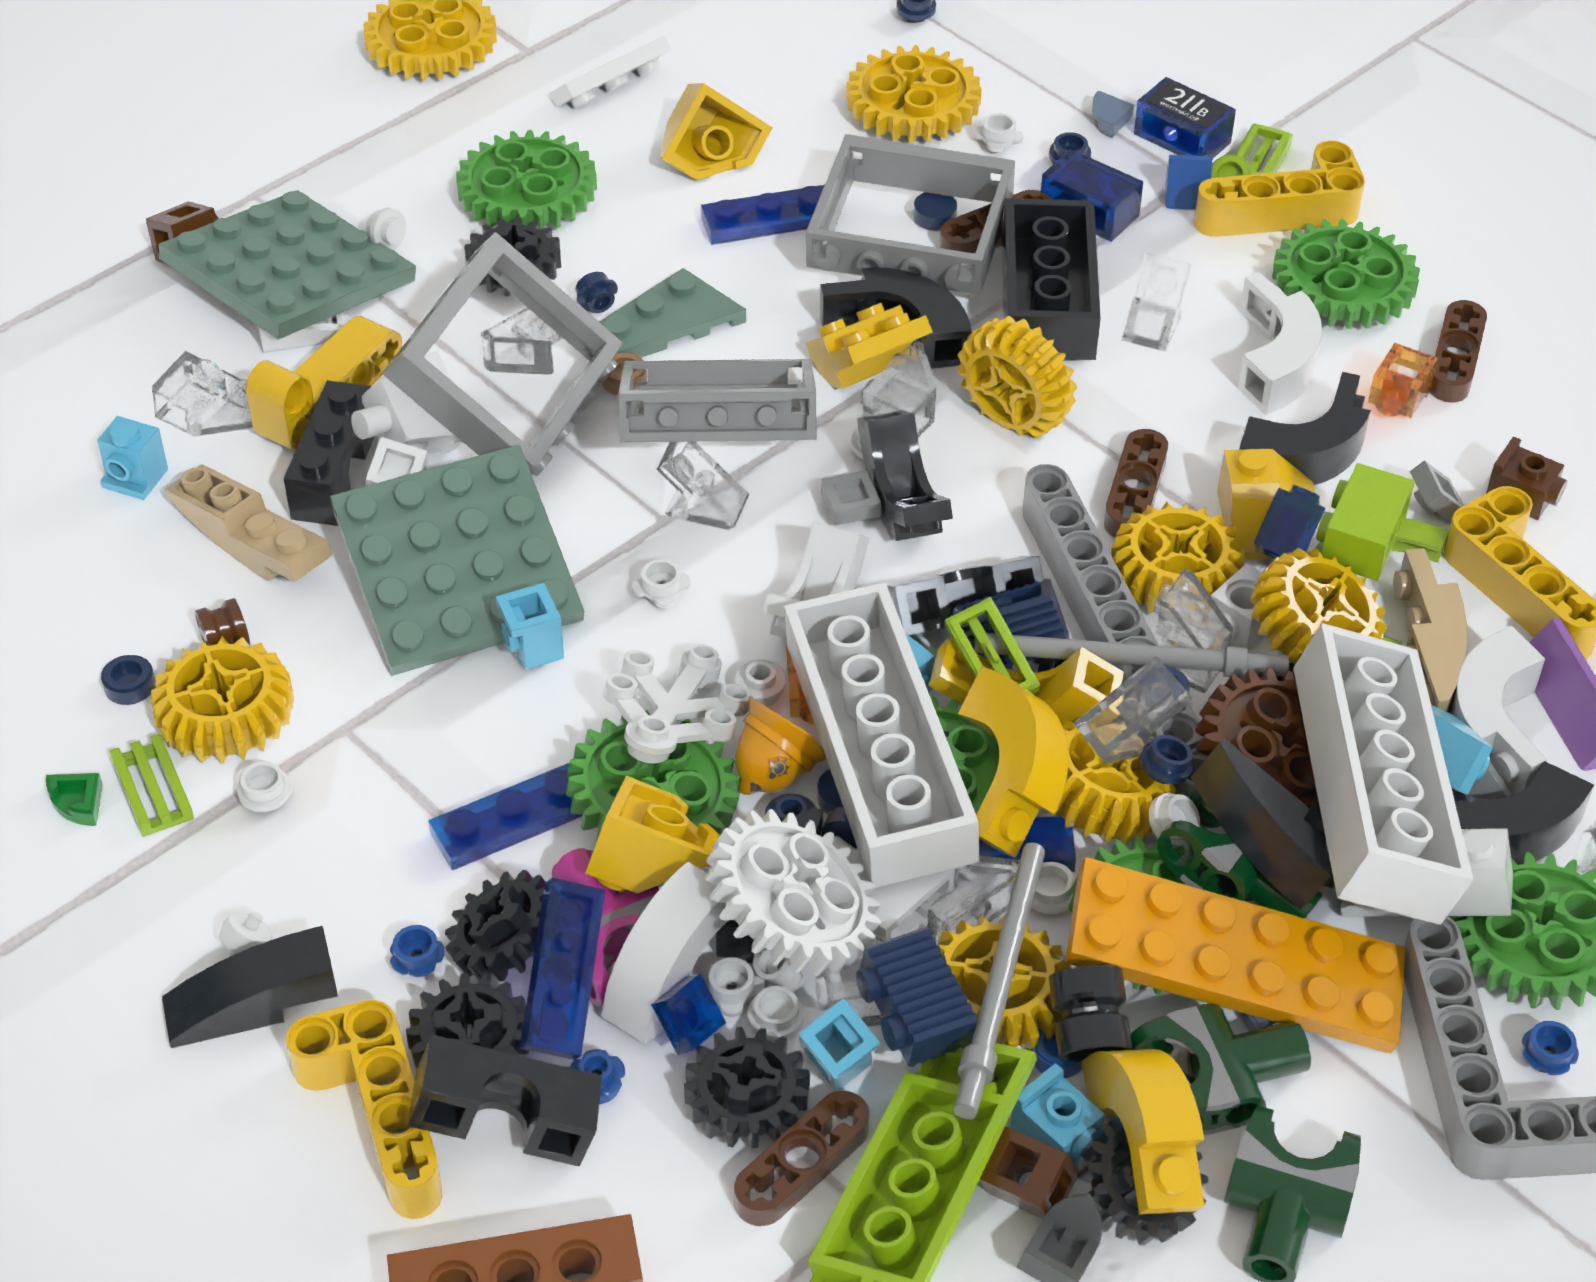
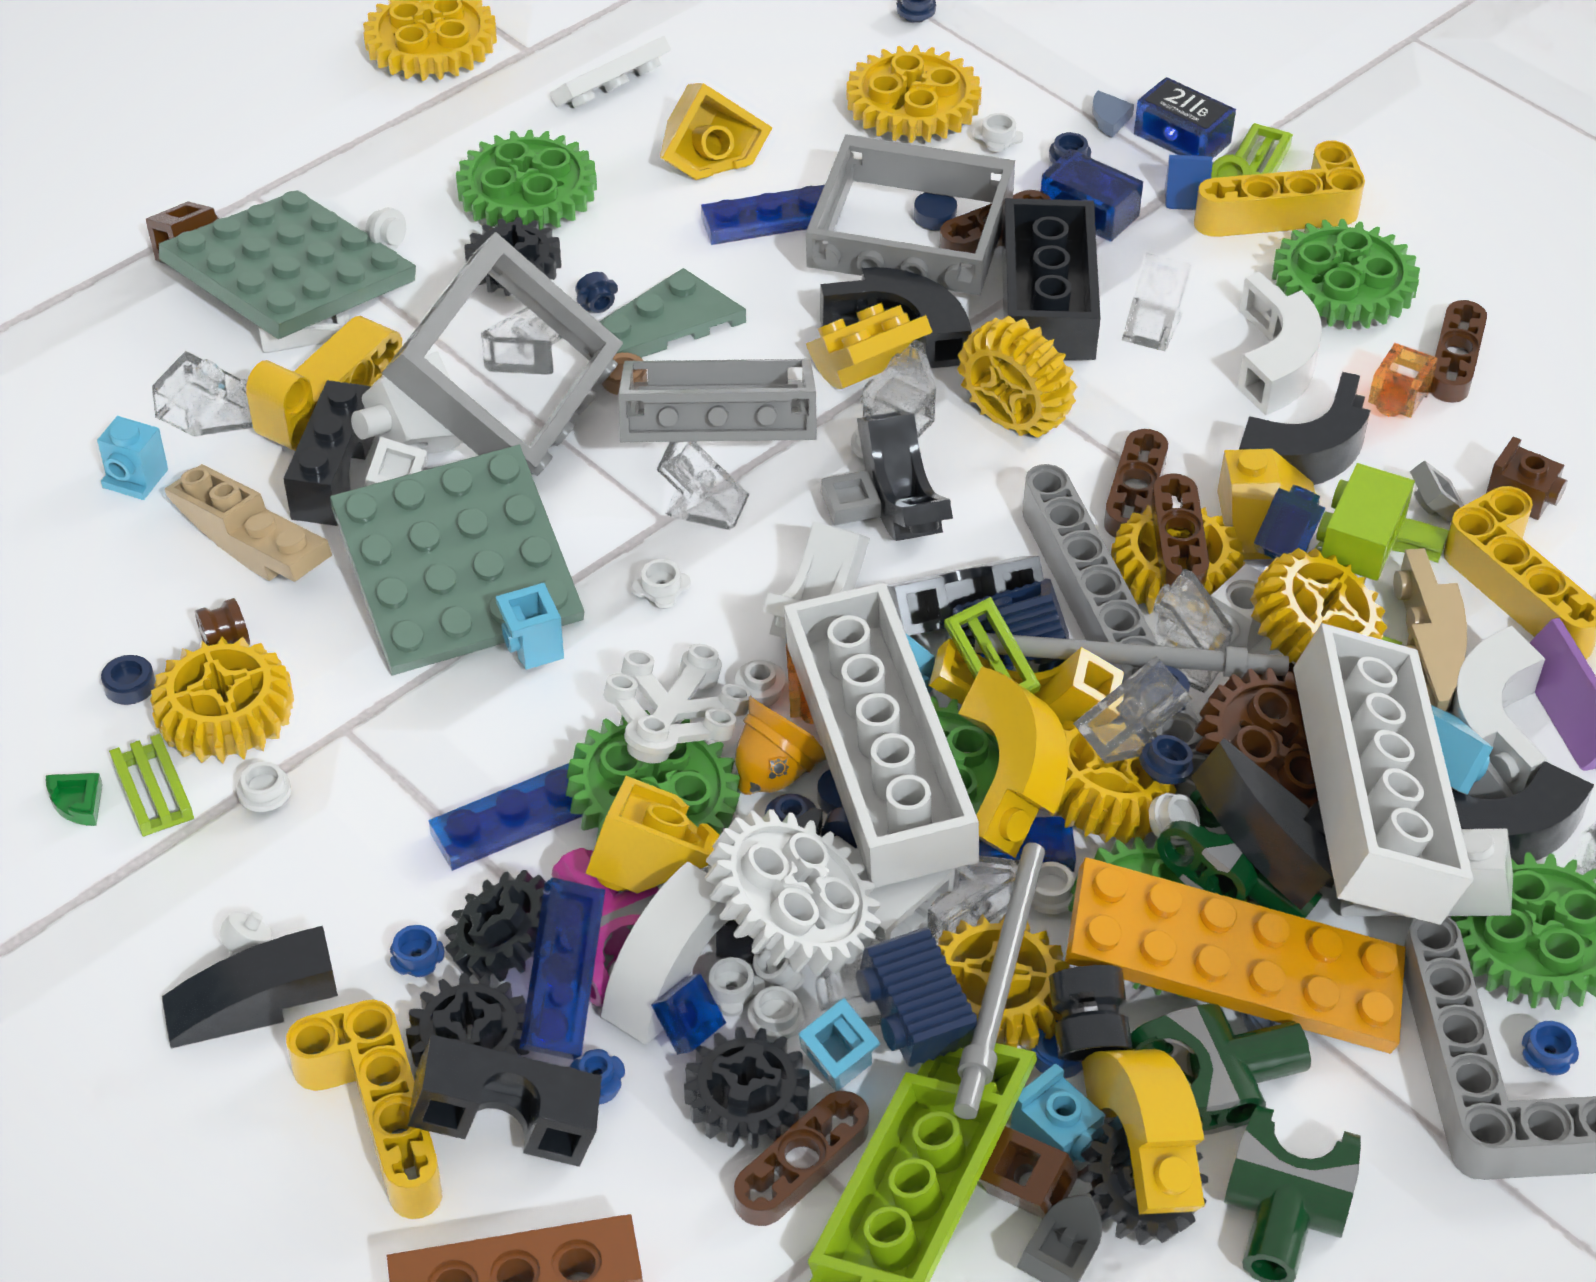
(1187, 517): none -> reddish brown beam

